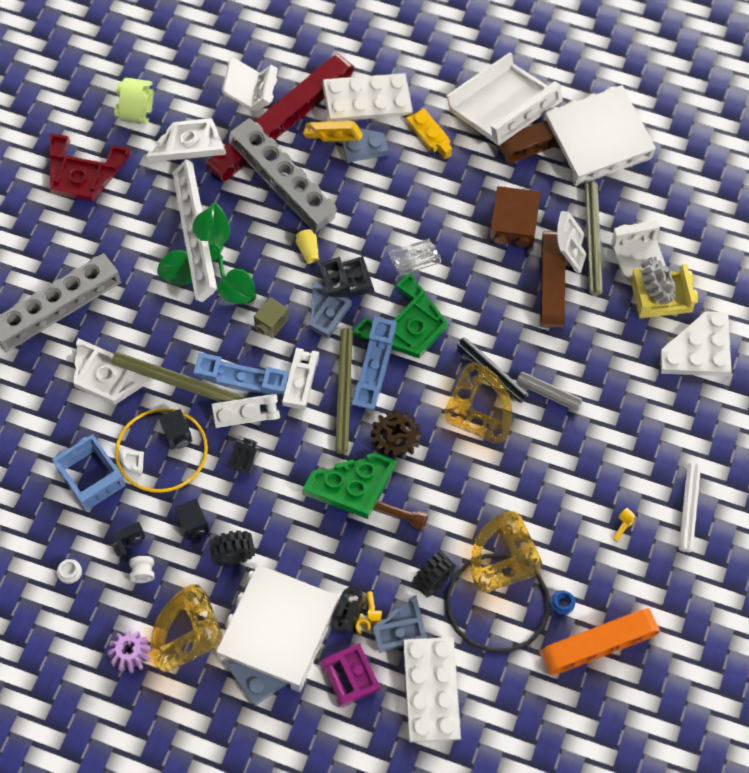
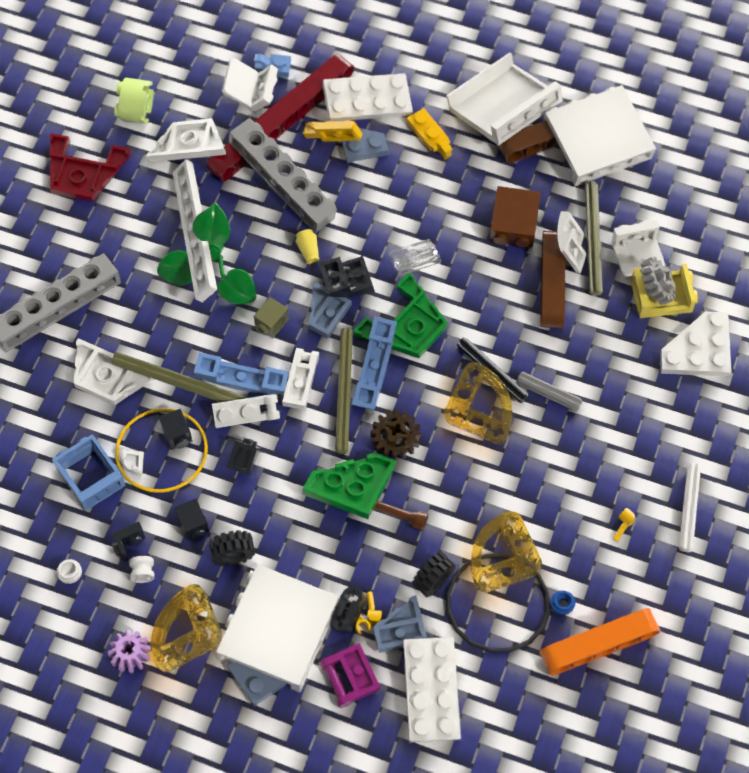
(281, 62): none -> medium blue plate

